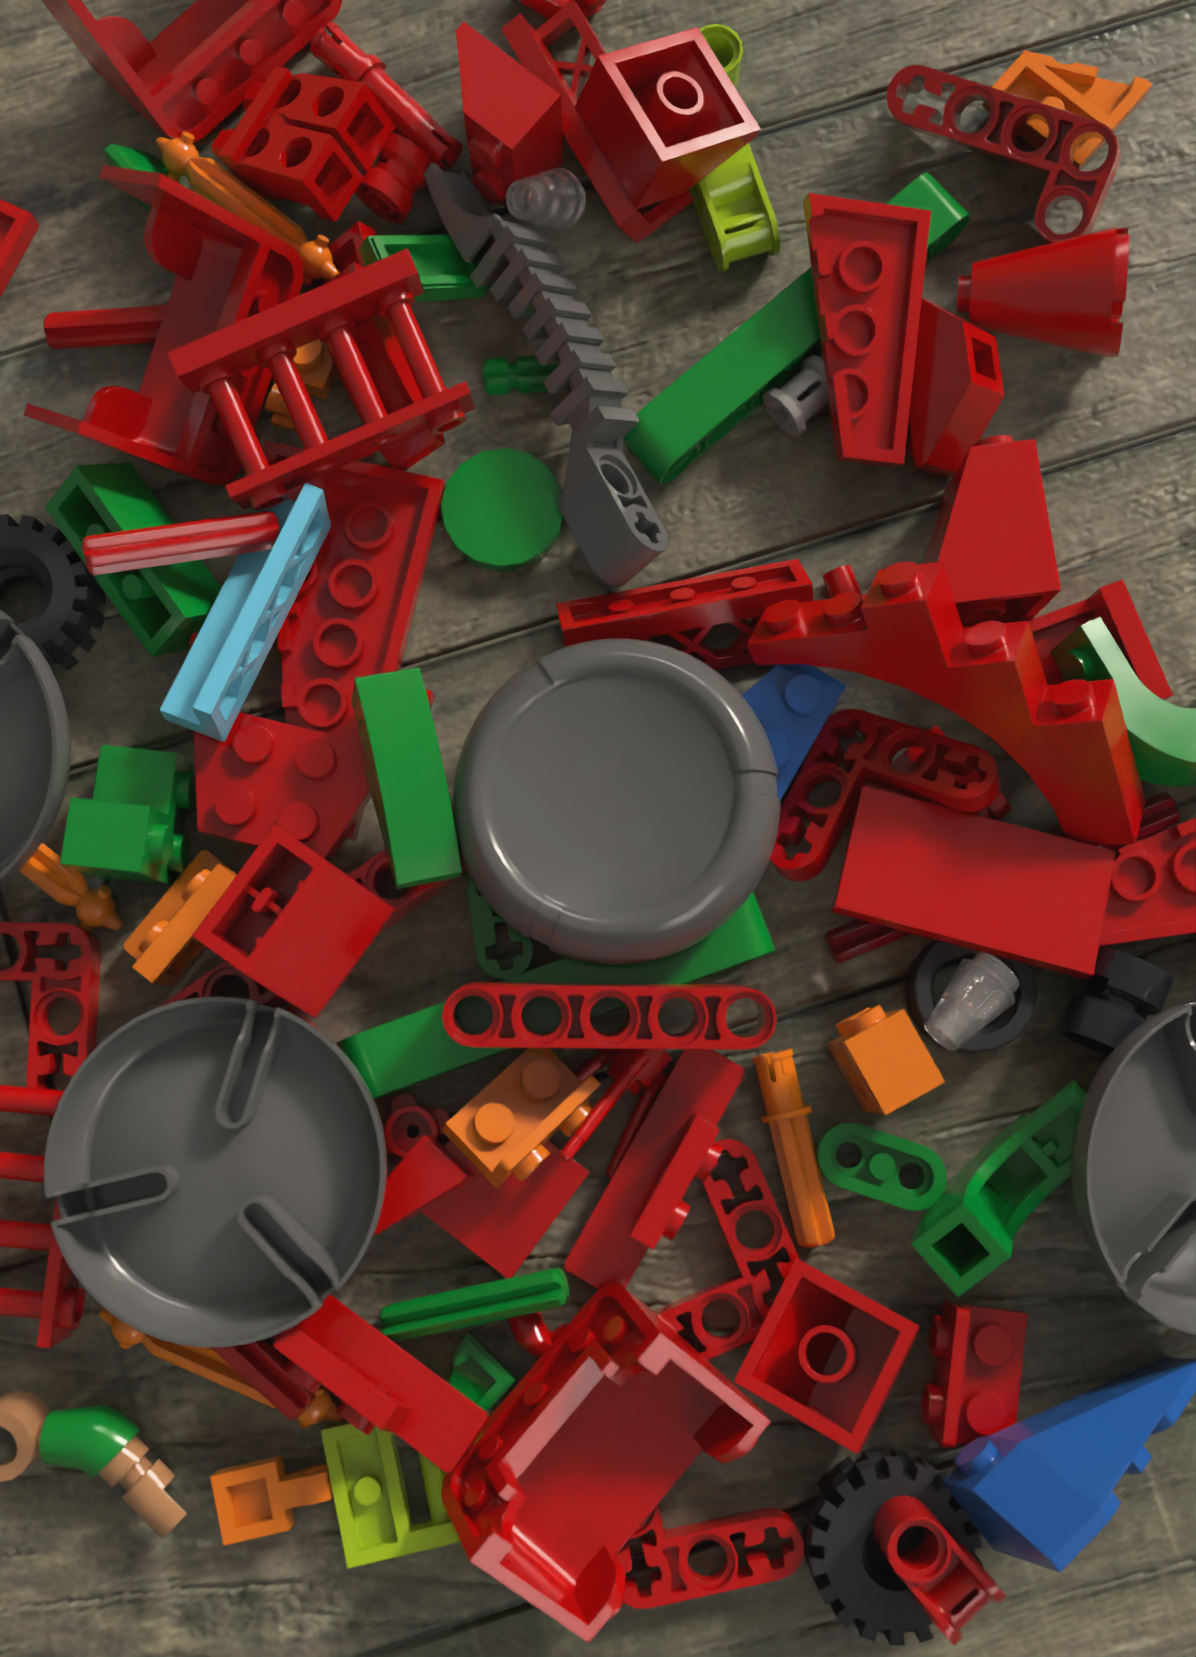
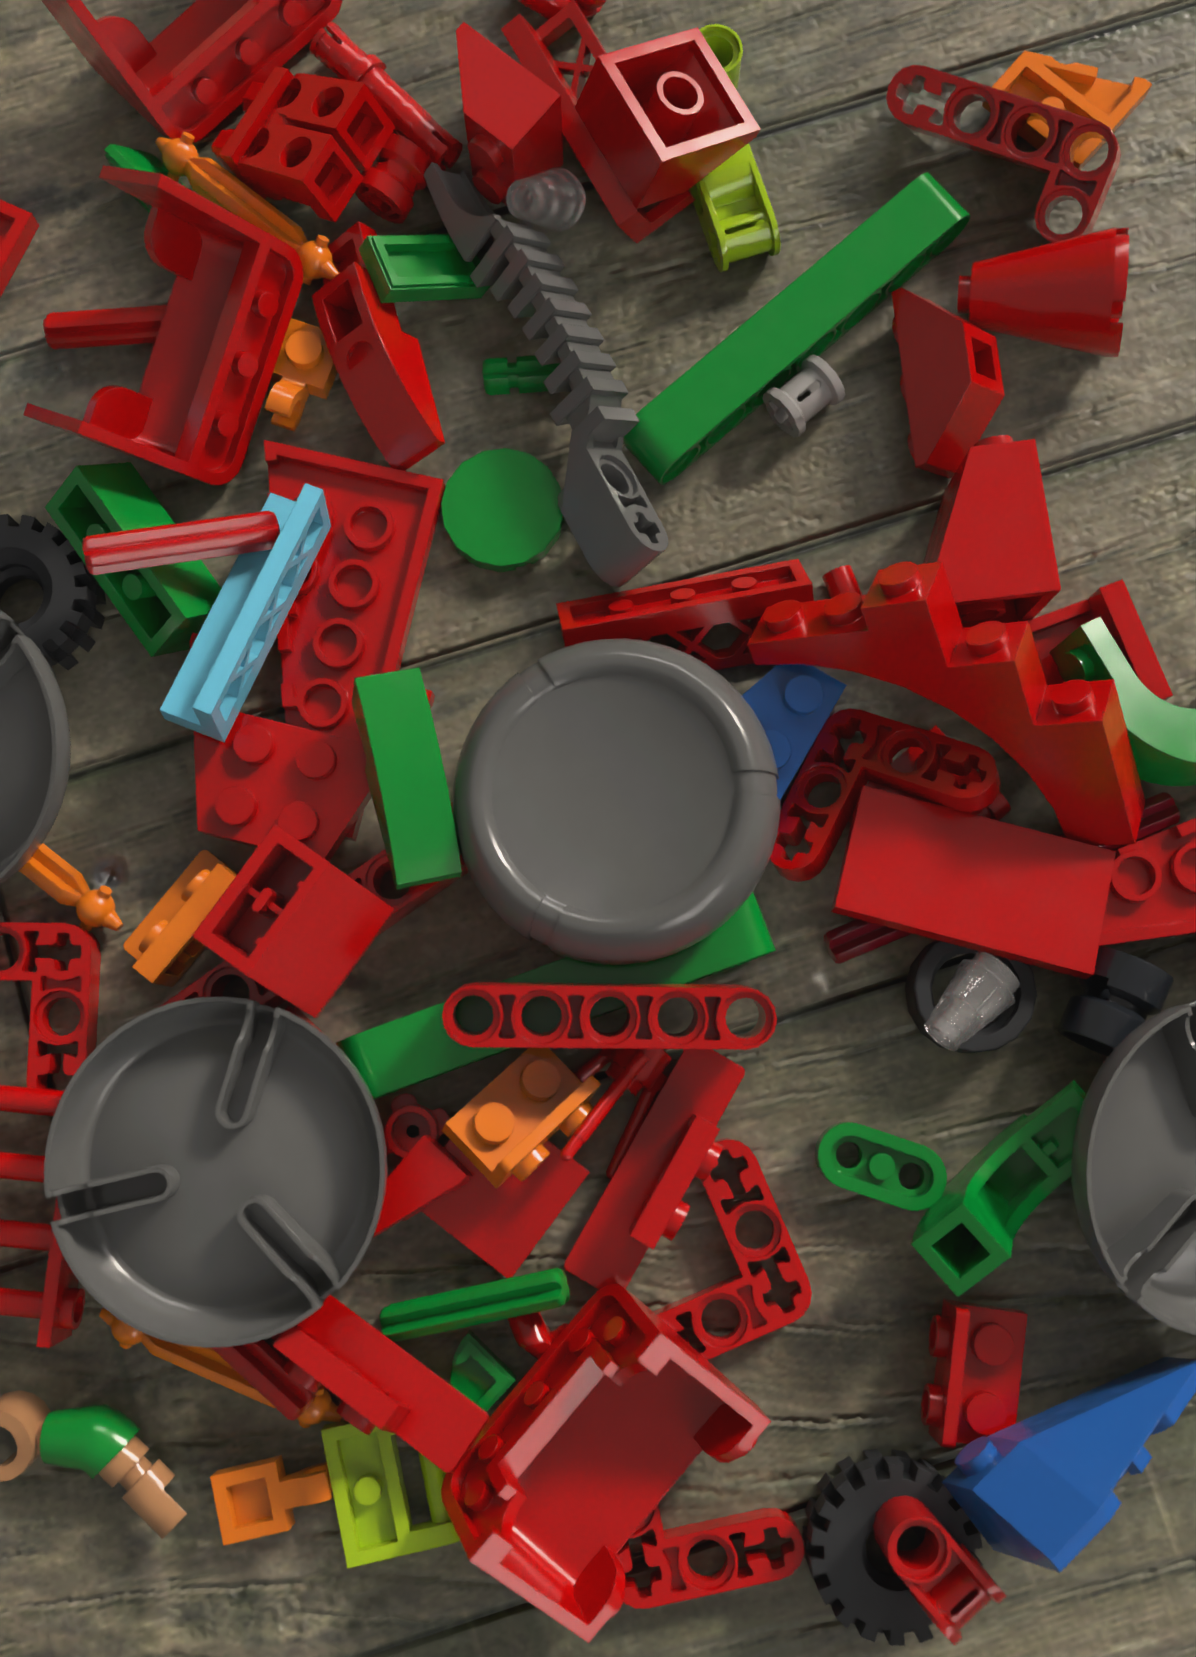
(134, 819): green brick -> none
(272, 342): red fence -> none
(485, 937): green beam -> none
(794, 1147): orange axle -> none
(827, 1355): red slope -> none
(868, 305): red wing -> none
(883, 1059): orange brick -> none

